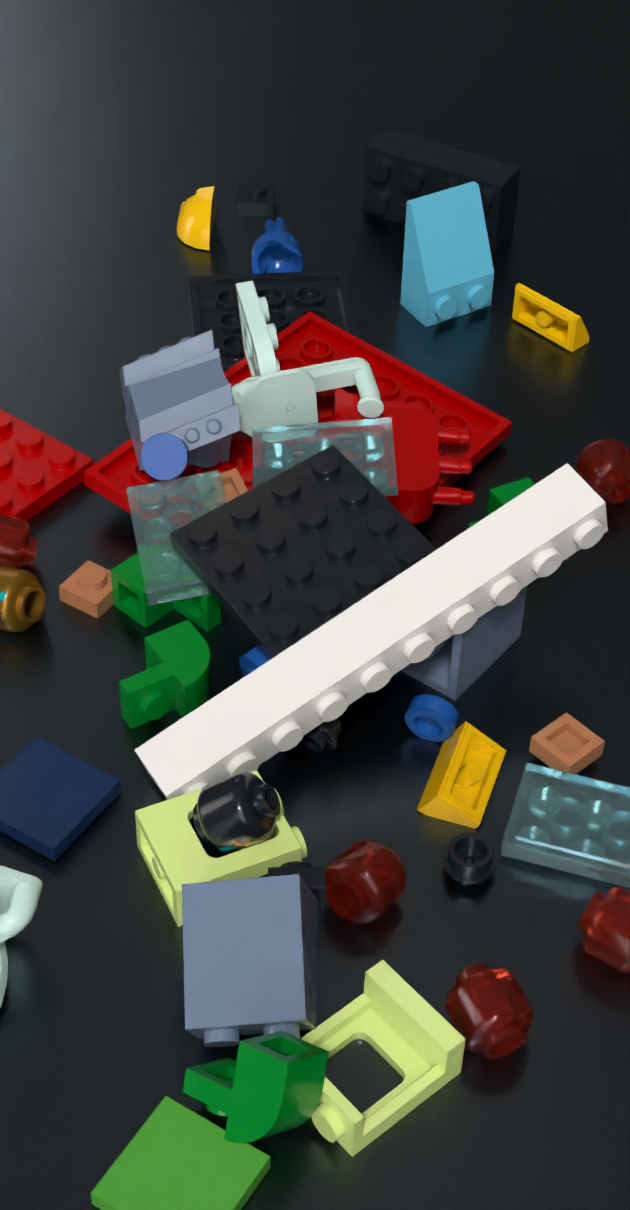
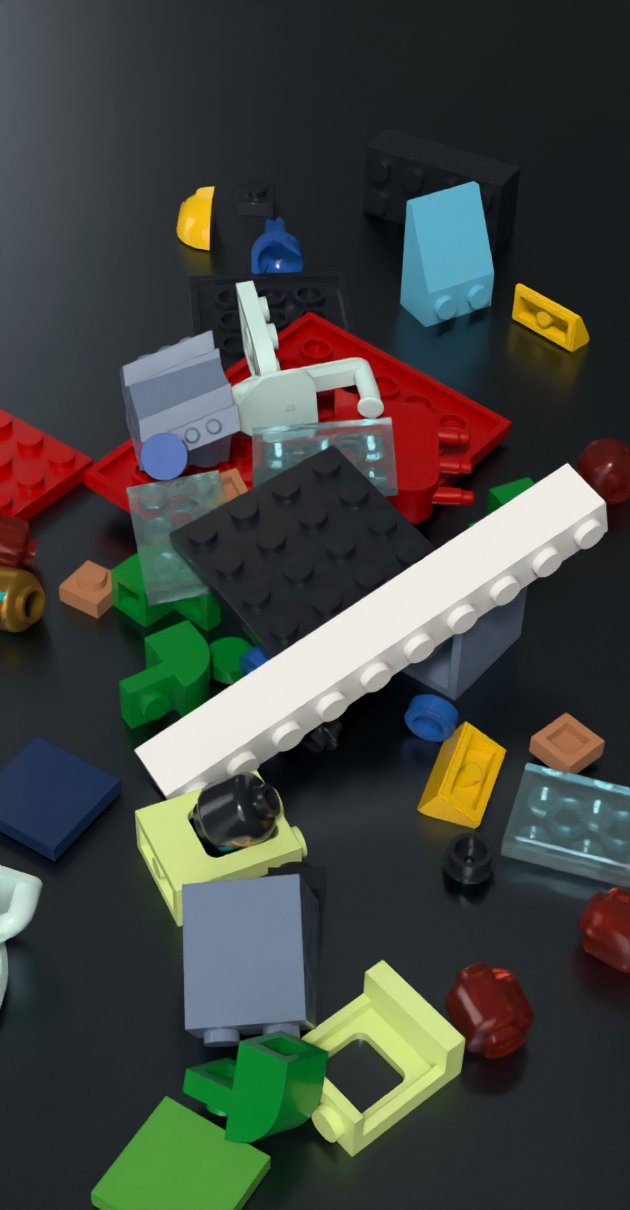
(225, 659): none -> green piece
(364, 881): clear red head -> none

